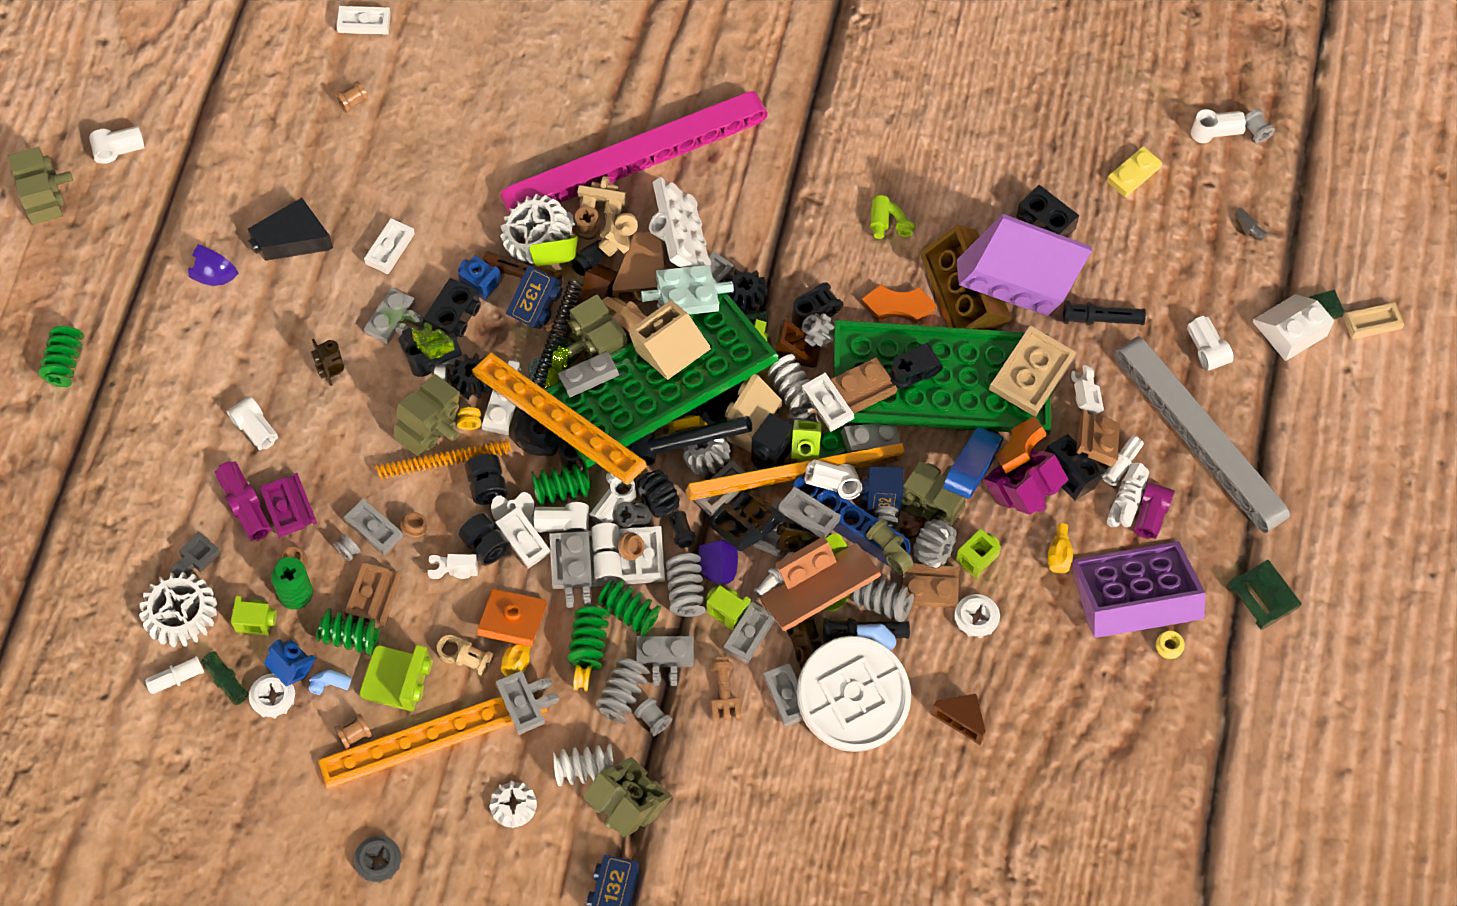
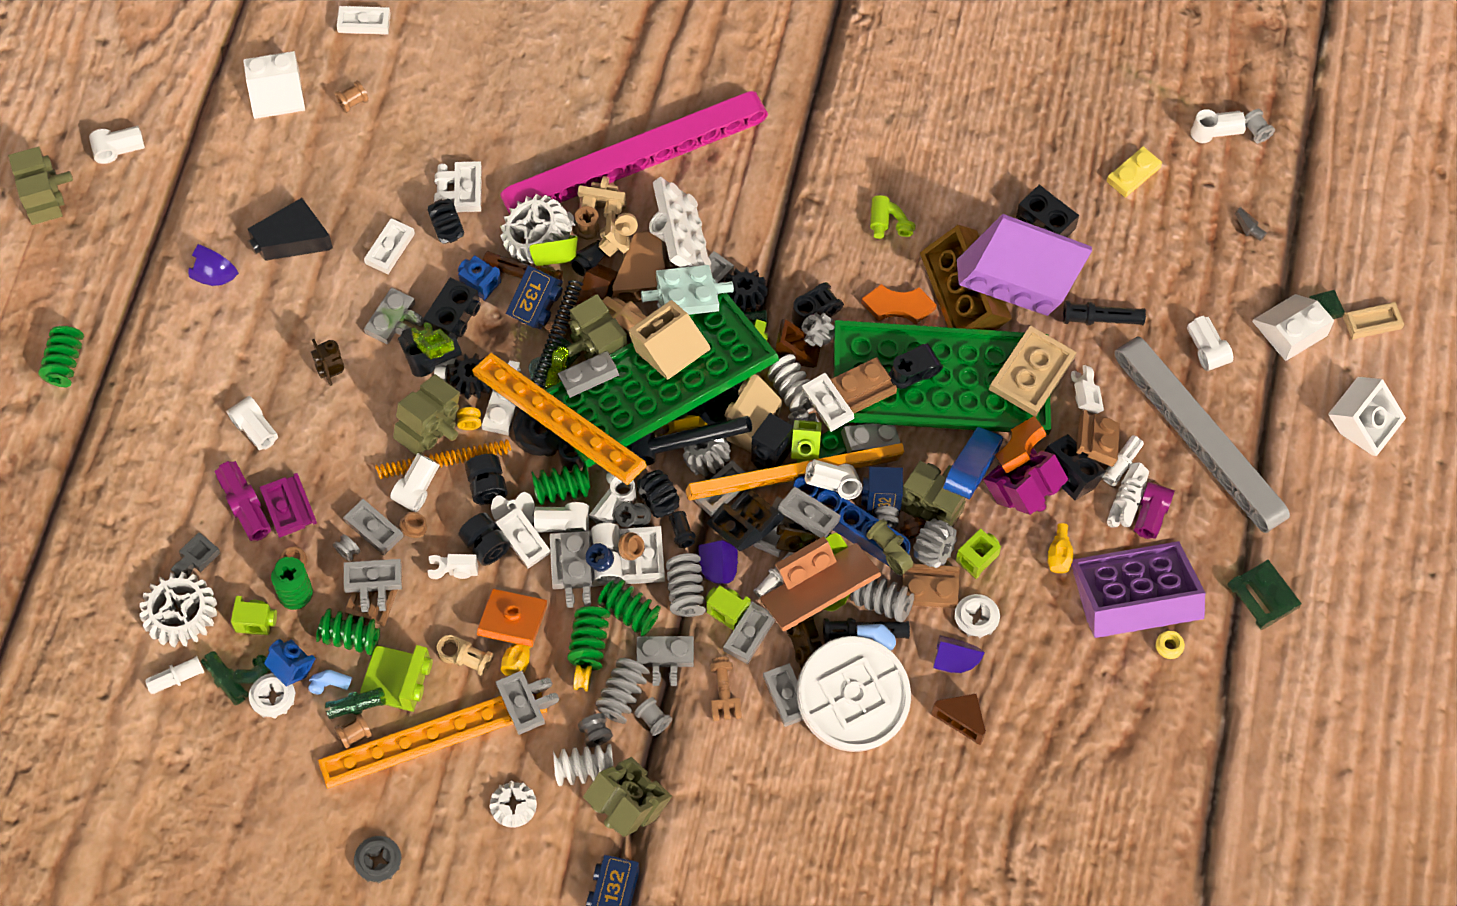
(249, 676): none -> clear green arm
(274, 84): none -> white slope
(355, 703): none -> clear green pin
(373, 576): none -> light grey hinge
(412, 488): none -> white piece
(445, 221): none -> black gear
(467, 185): none -> white plate
(595, 730): none -> flat silver wheel
(602, 564): none -> dark blue bush
(956, 655): none -> dark purple brick
(1367, 414): none -> white slope

